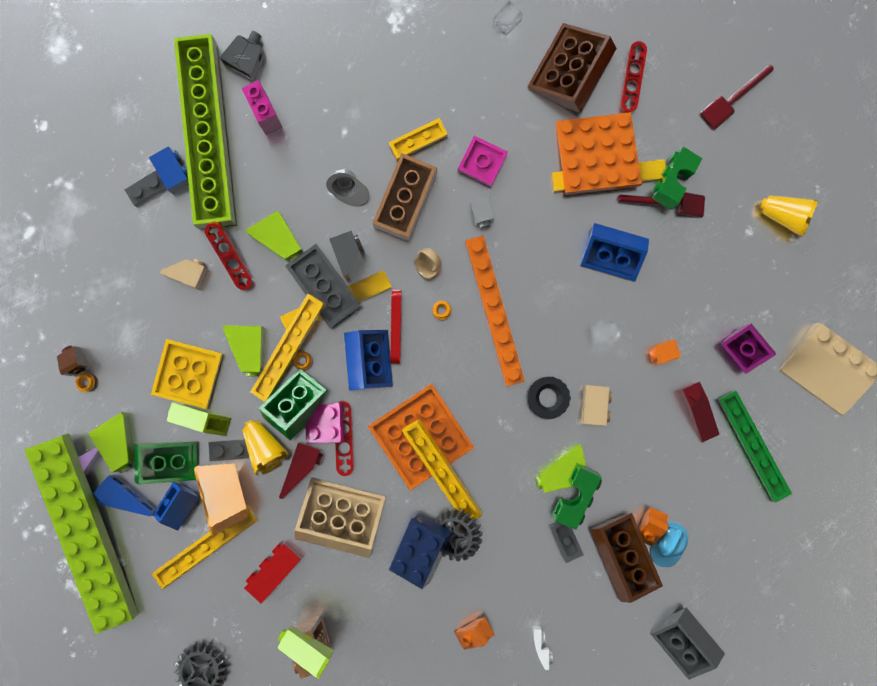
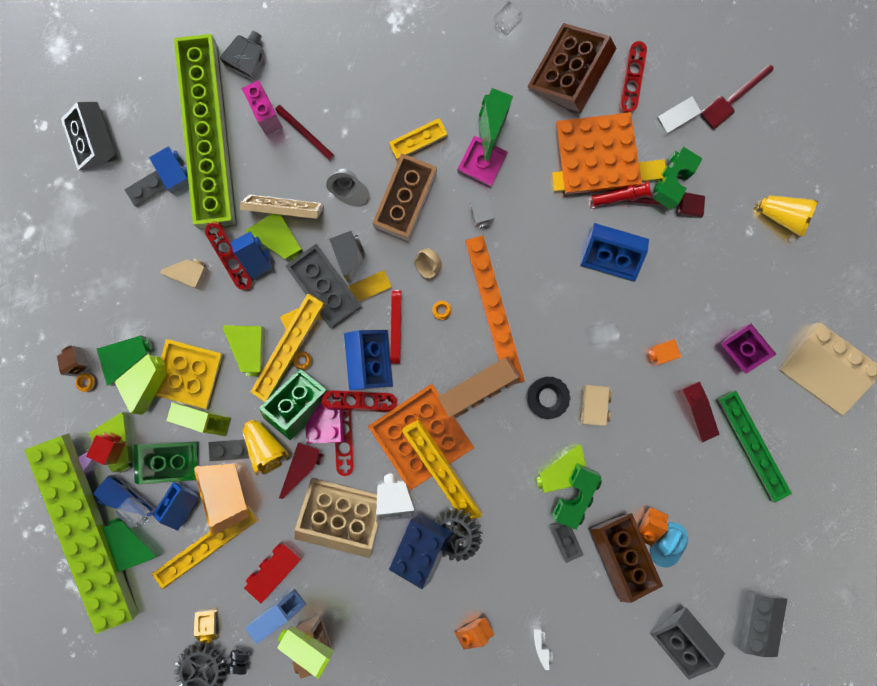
(87, 135): none -> dark grey slope
(106, 448): none -> red brick
(122, 356): none -> green slope
(128, 545): none -> green slope
(133, 512): none -> clear brick
(141, 383): none -> slope
(205, 626): none -> yellow bracket
(238, 662): none -> black wheel
(251, 254): none -> blue brick
(275, 616): none -> medium blue slope
(281, 206): none -> tan tile
(304, 132): none -> dark red bar
(359, 401): none -> red beam
(393, 500): none -> white torso
(479, 386): none -> medium nougat brick
(493, 116): none -> green slope
(630, 193): none -> red pin
(679, 114): none -> white slope
(762, 624): none -> dark grey slope

